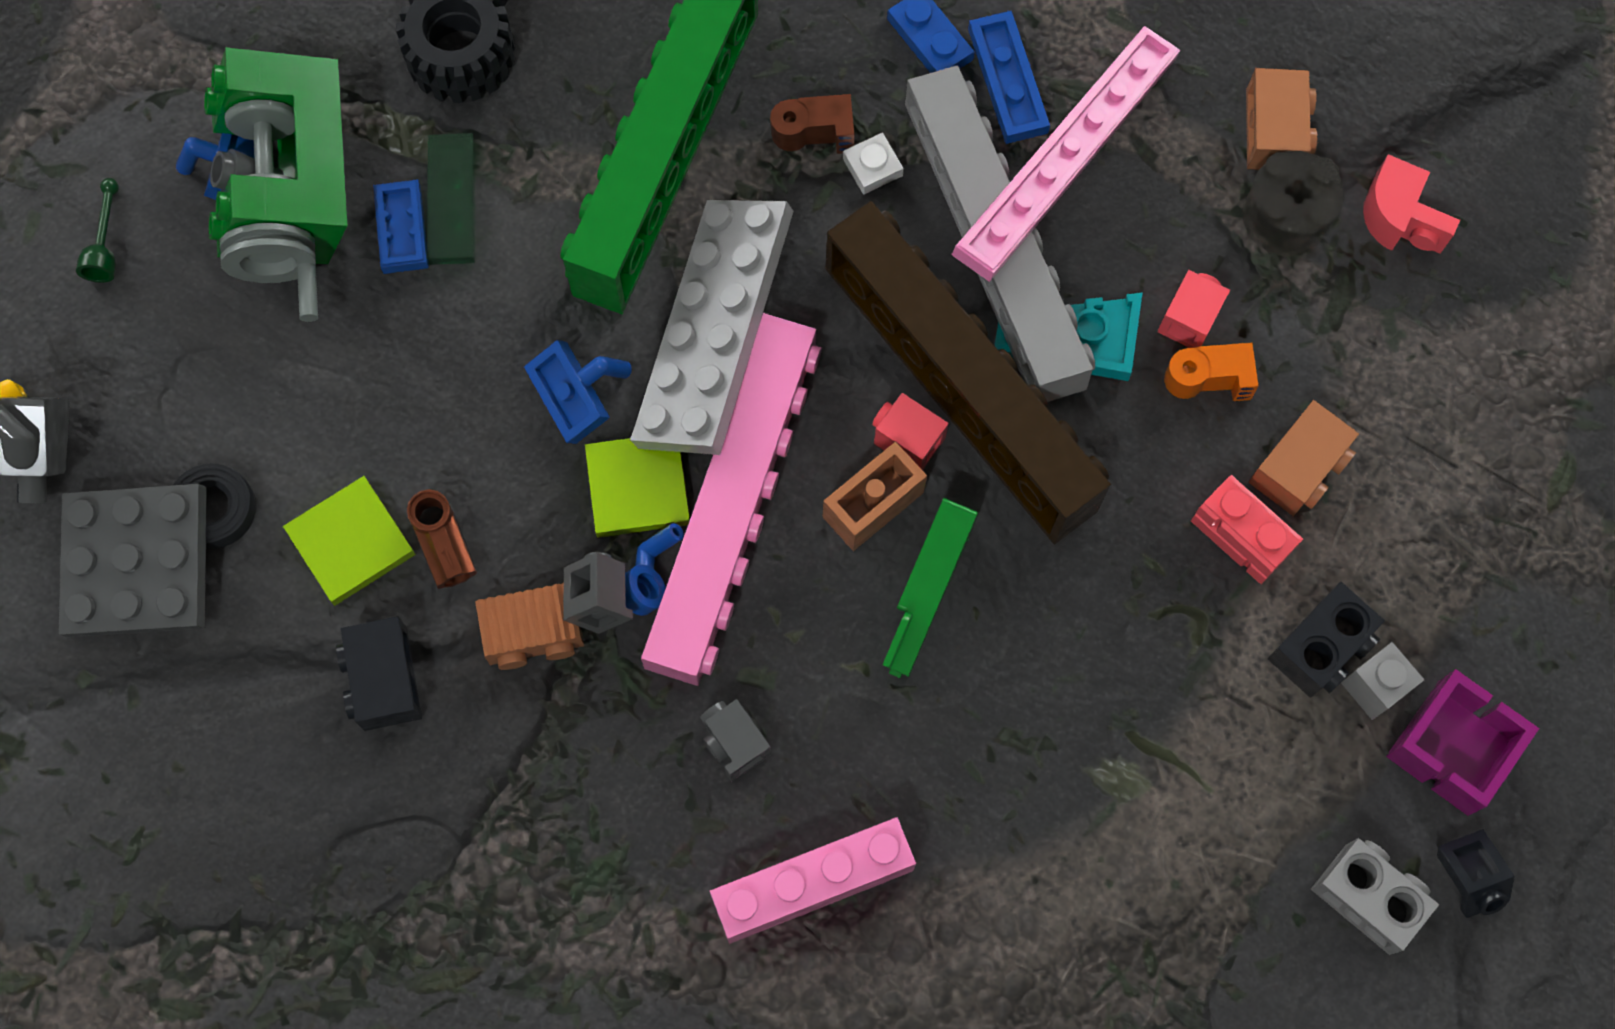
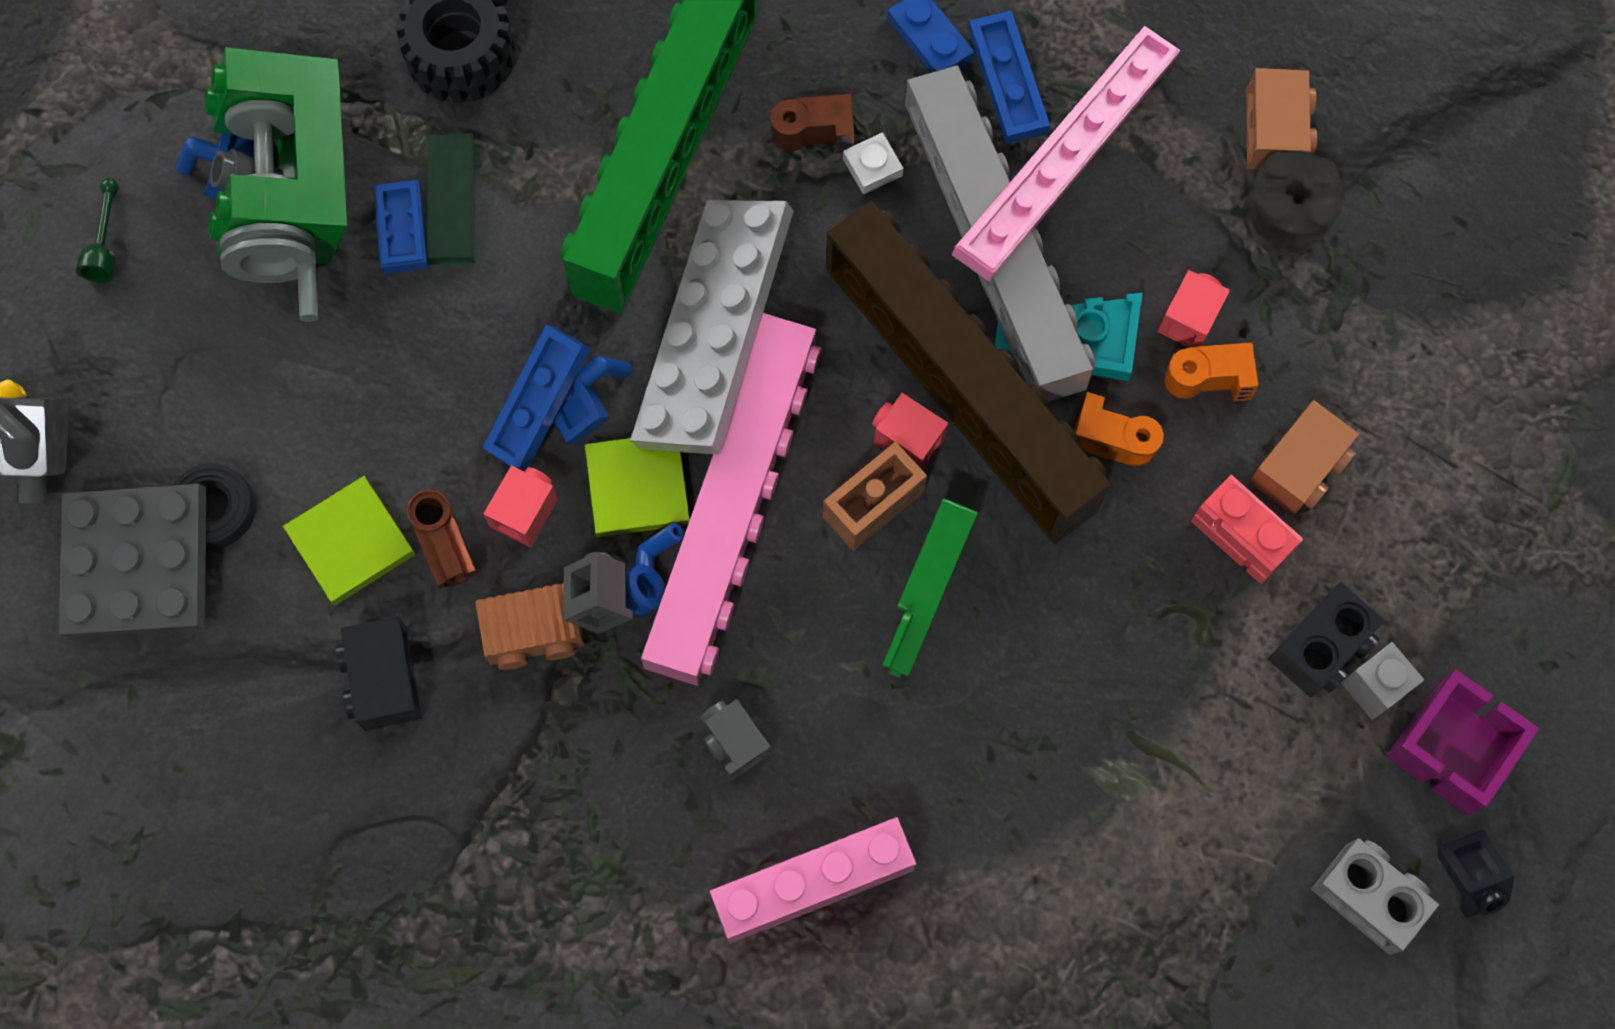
(521, 505): none -> coral brick
(536, 397): none -> blue plate
(1116, 435): none -> orange leg
(1394, 210): coral brick -> none

